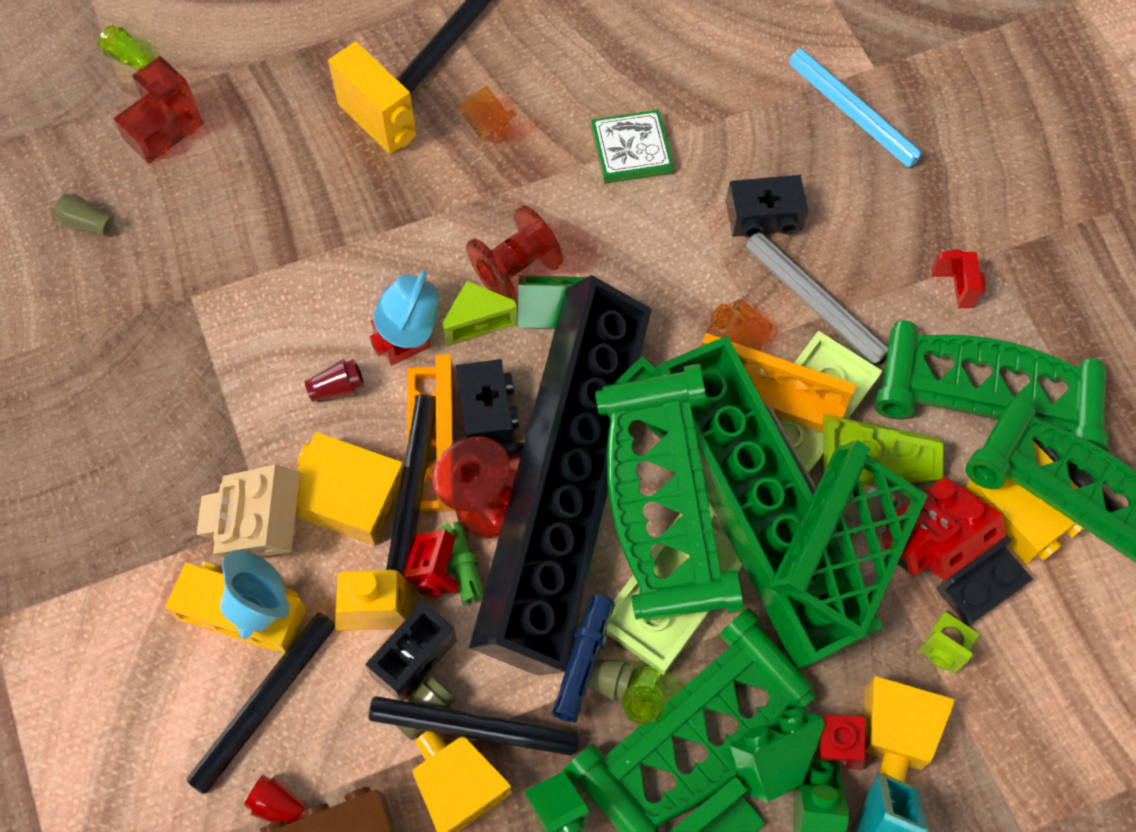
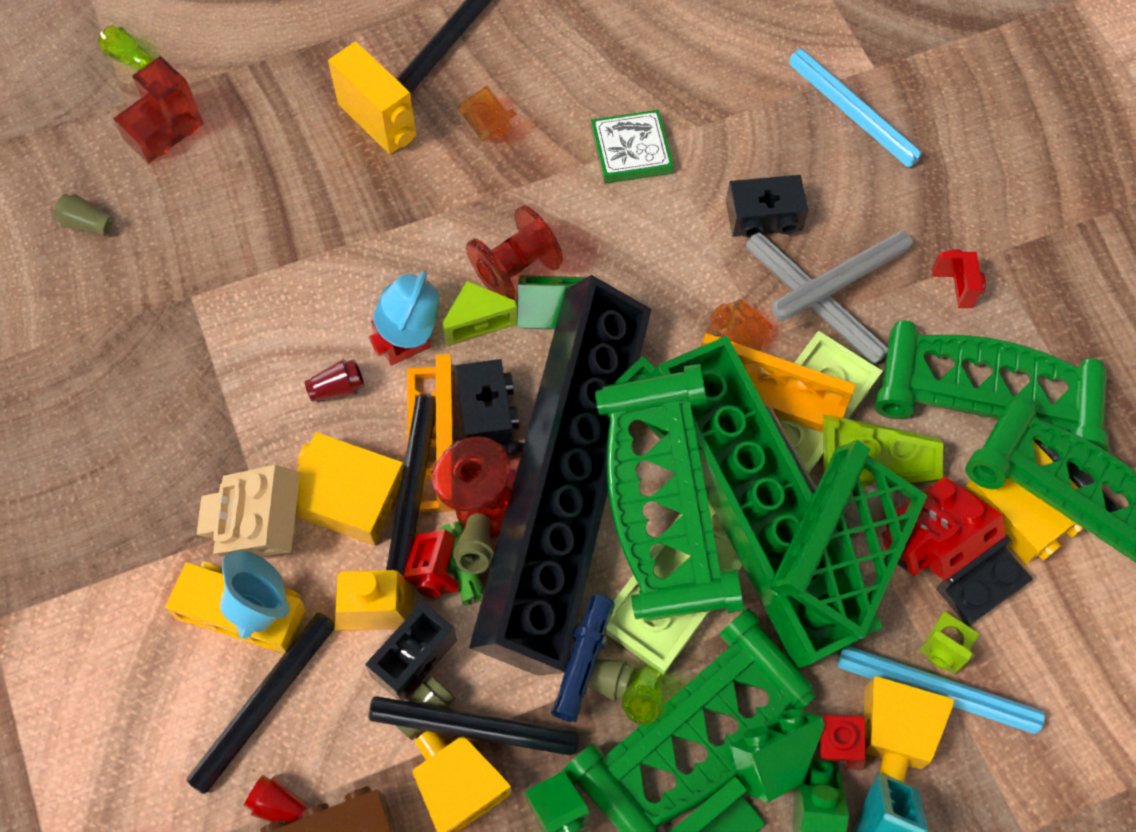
(475, 546): none -> olive cone
(841, 276): none -> light grey axle
(964, 696): none -> medium azure axle

